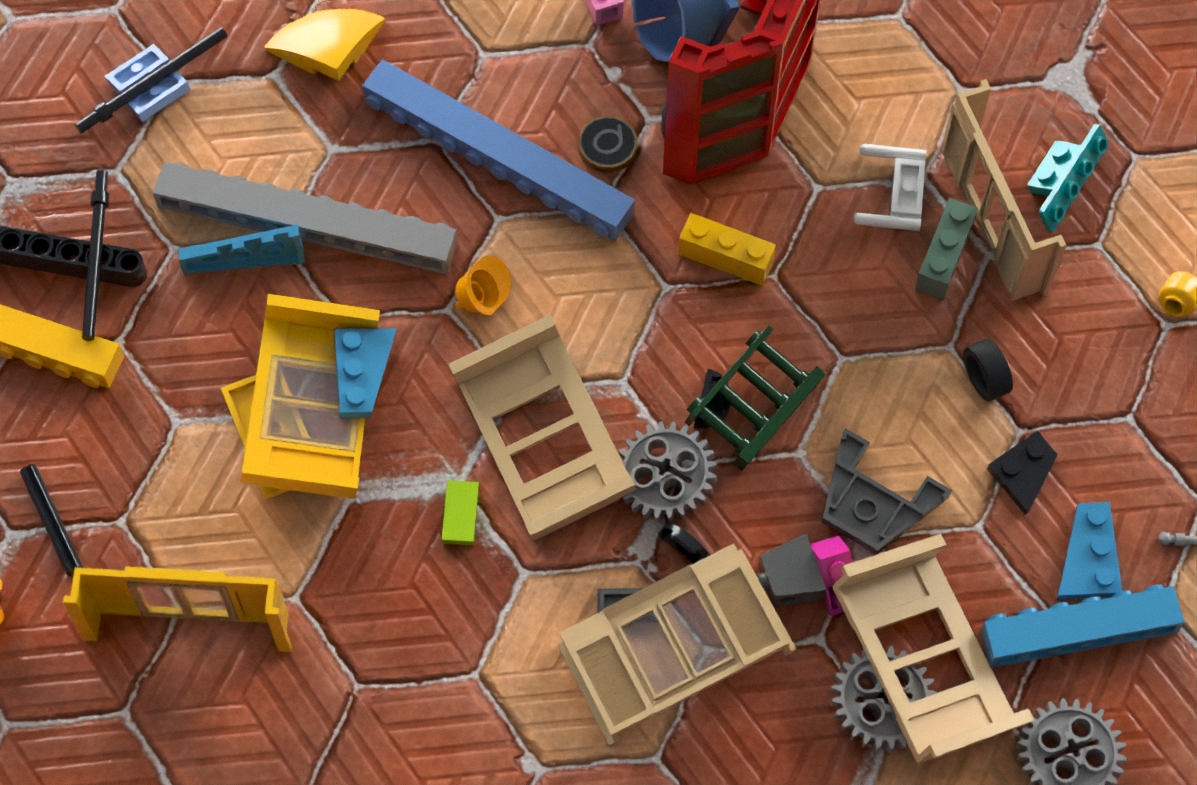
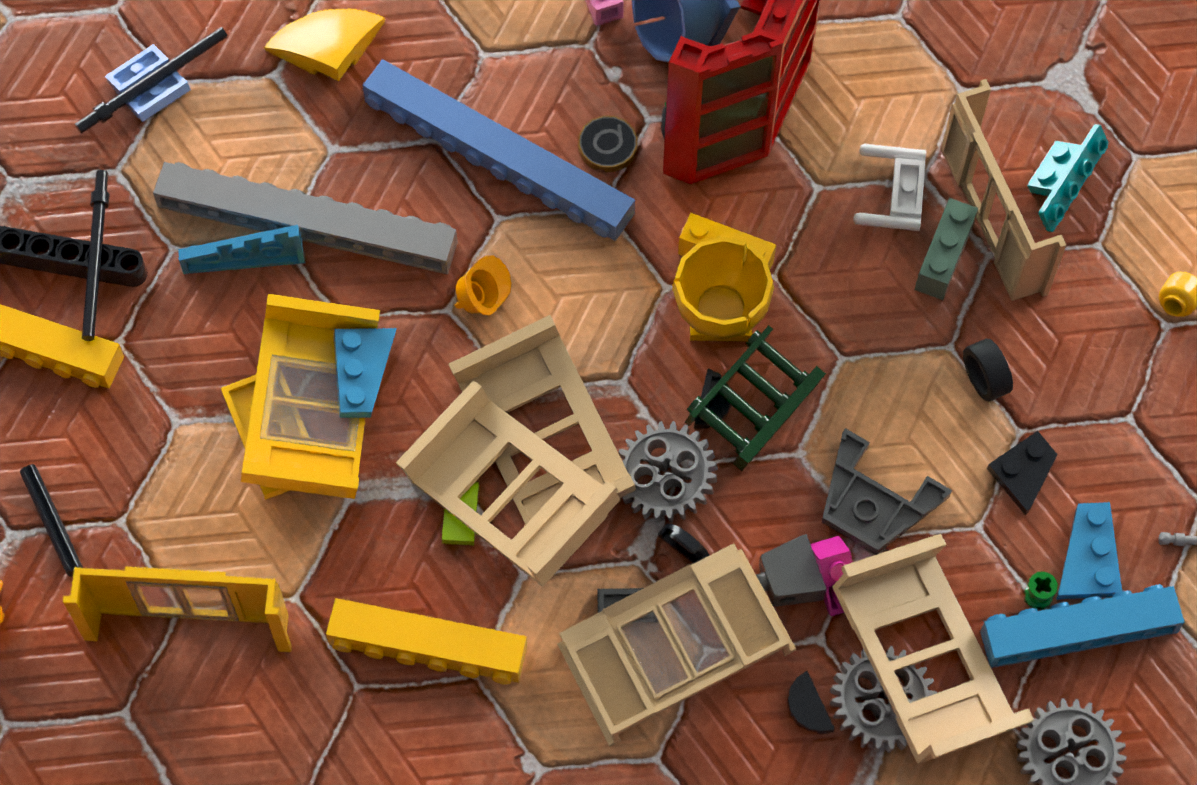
(426, 641): none -> yellow brick
(466, 443): none -> tan piece
(720, 292): none -> yellow plate
(806, 706): none -> black tile
(1038, 581): none -> green bush

